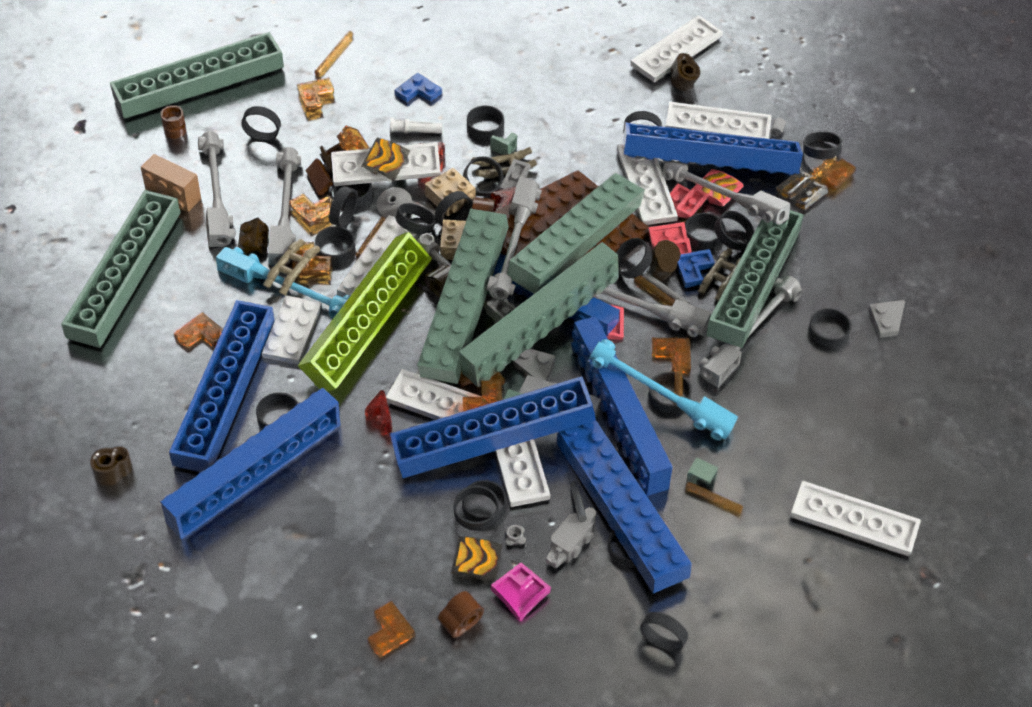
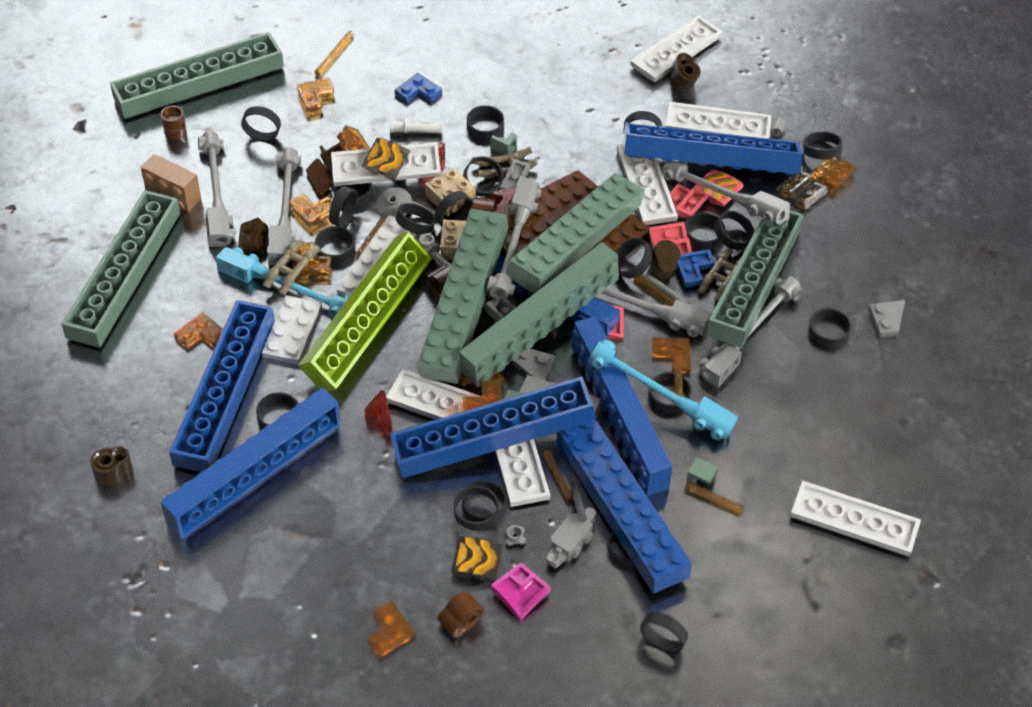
(558, 476): none -> clear orange bar

